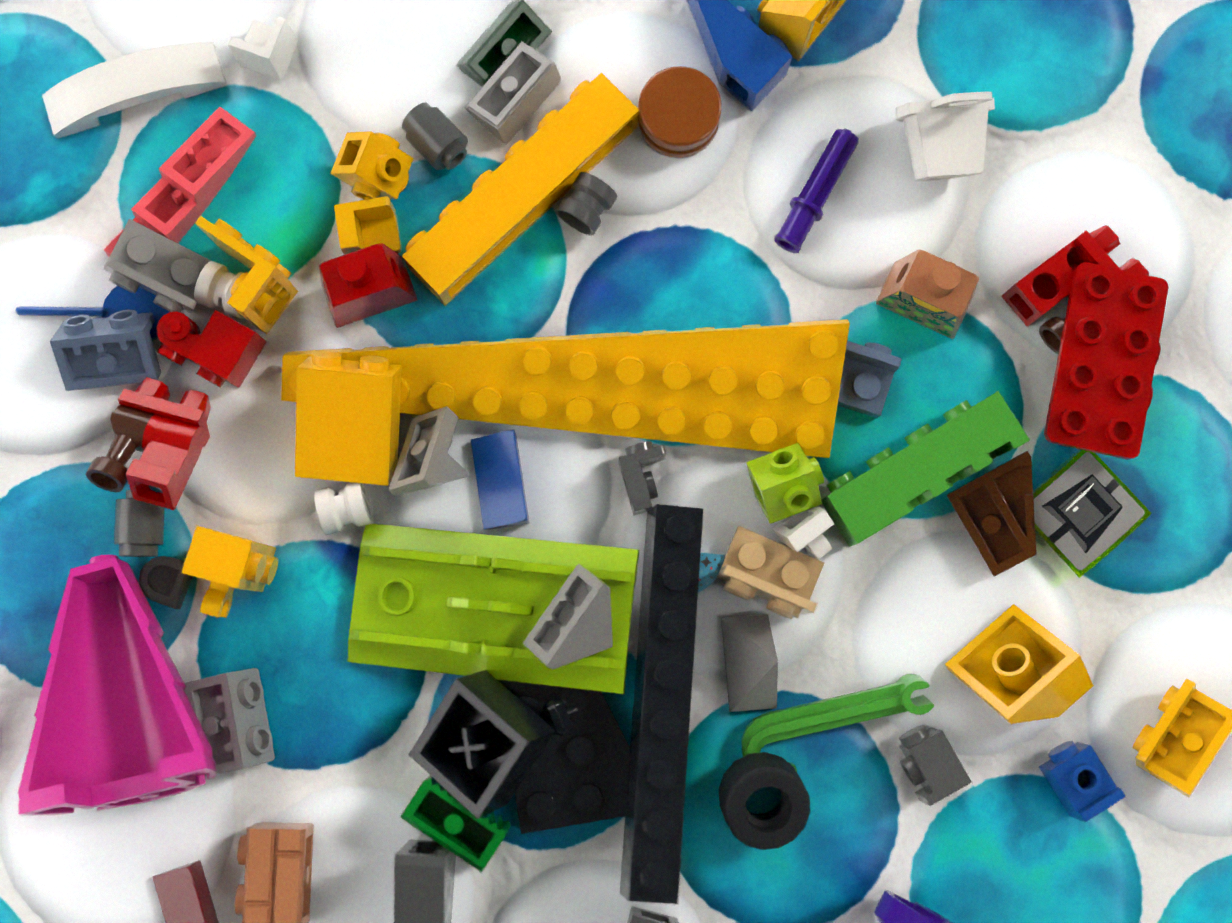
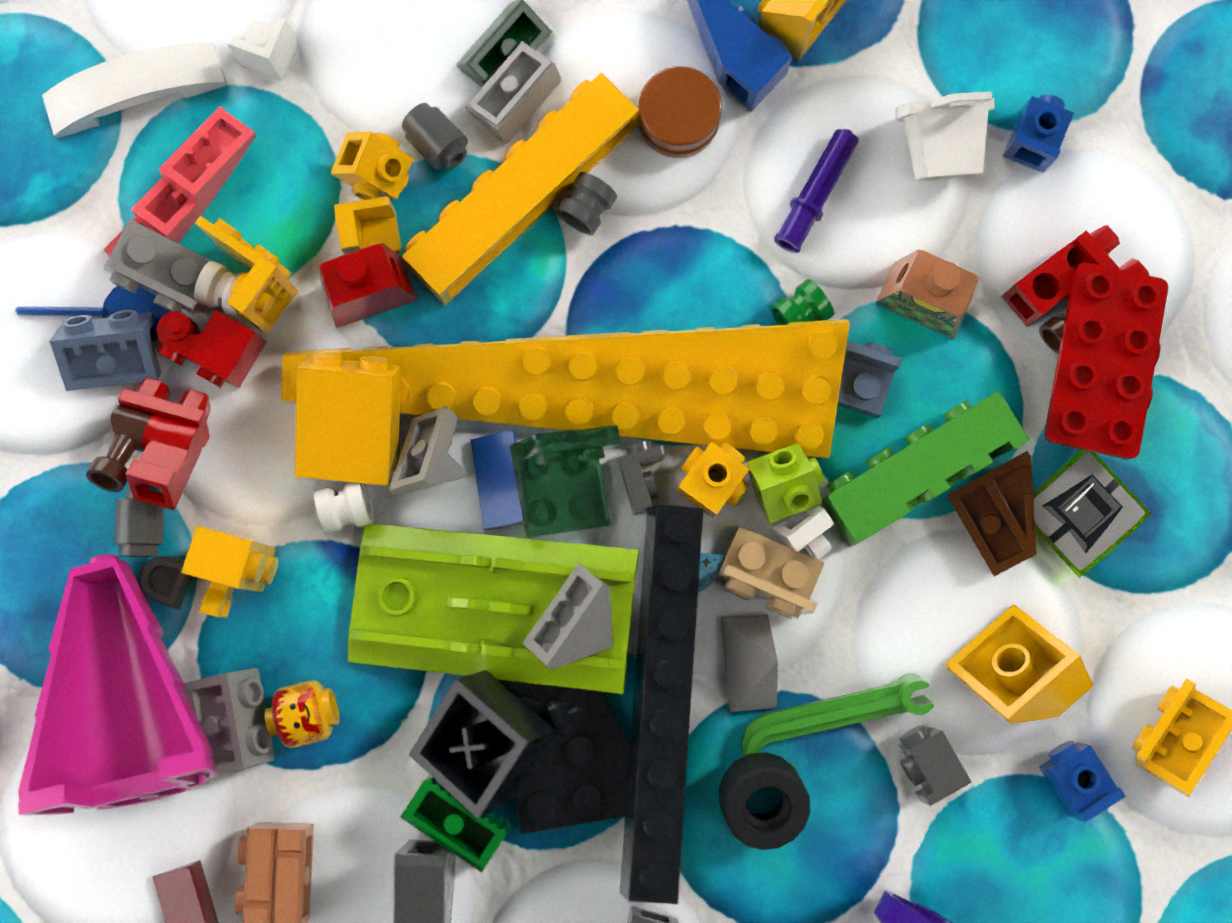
(302, 714): none -> yellow head
(562, 480): none -> clear green bracket
(703, 491): none -> yellow brick
(806, 305): none -> green wheel
(1033, 144): none -> blue brick

